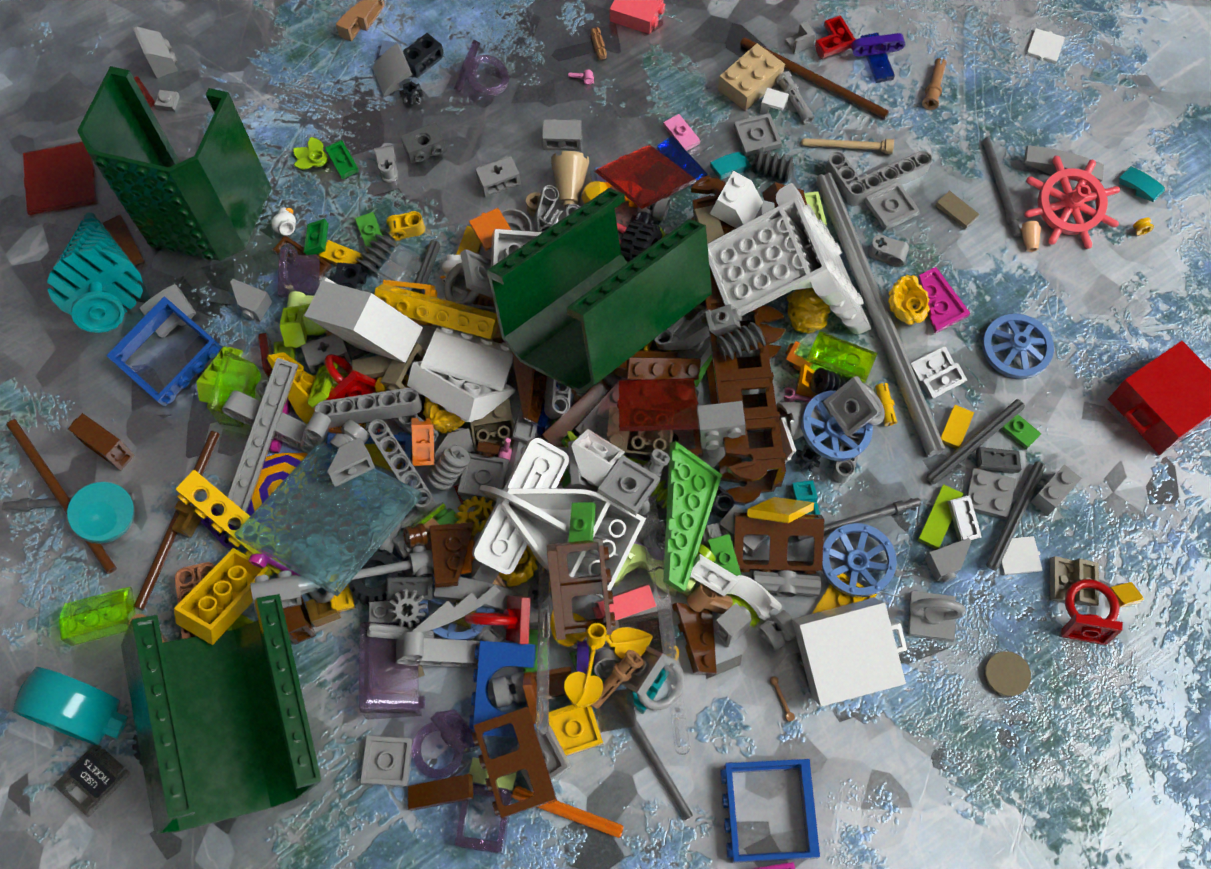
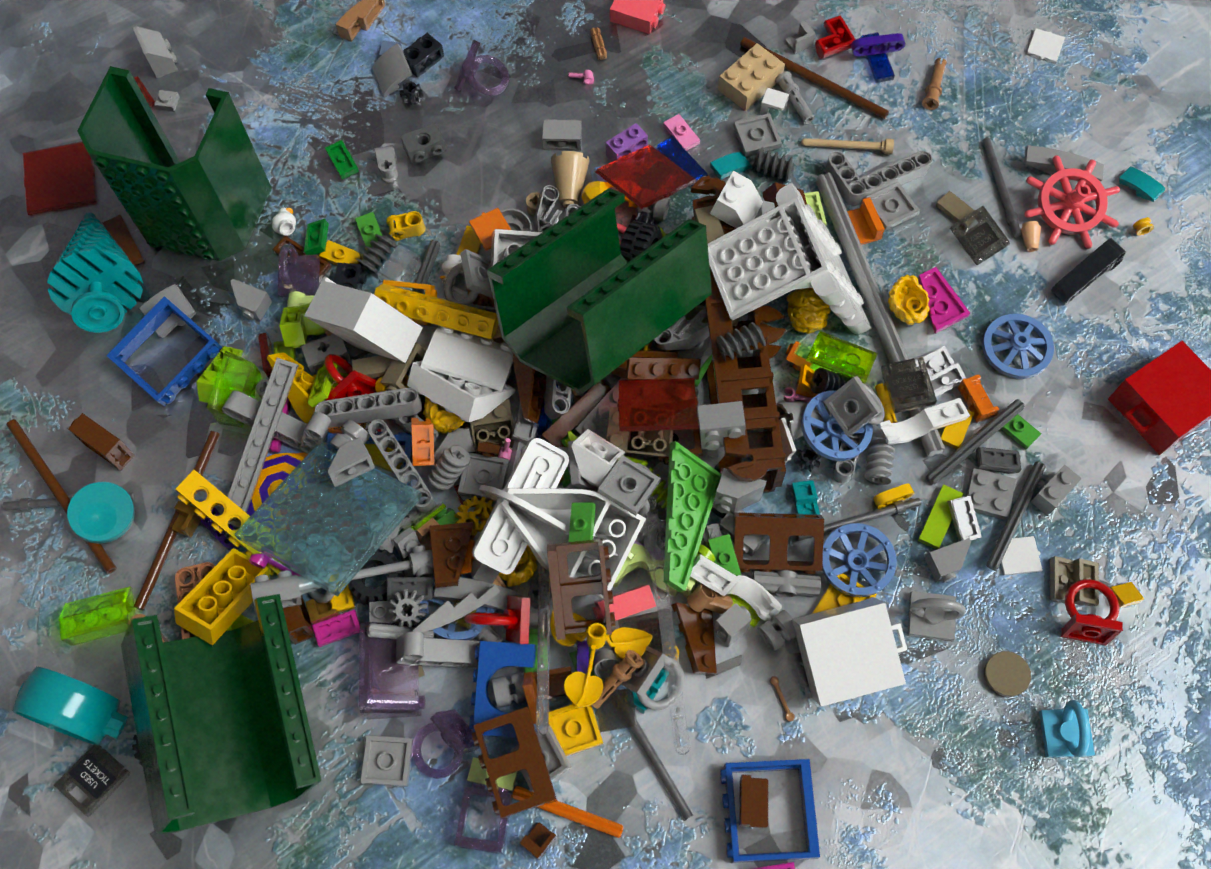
(309, 155): lime plate -> none
(336, 628): none -> dark pink plate
(415, 535): reddish brown wheel -> none
(440, 792): reddish brown tile -> none
(498, 176): light grey brick -> none
(538, 840): none -> reddish brown panel
(626, 142): none -> medium lavender brick
(657, 462): light grey bush -> none
(728, 324): light grey brick -> none
(735, 494): none -> light grey slope
(753, 802): none -> reddish brown panel
(780, 509): yellow tile -> none
(866, 222): none -> orange panel
(878, 461): none -> light grey piece
(890, 250): light grey piece -> none
(893, 495): none -> yellow beam
(907, 382): none -> clear smoke container
(924, 422): none -> white piece
(977, 399): none -> orange hinge
(982, 239): none -> clear smoke container
(1067, 731): none -> medium azure tile
(1104, 258): none -> black beam

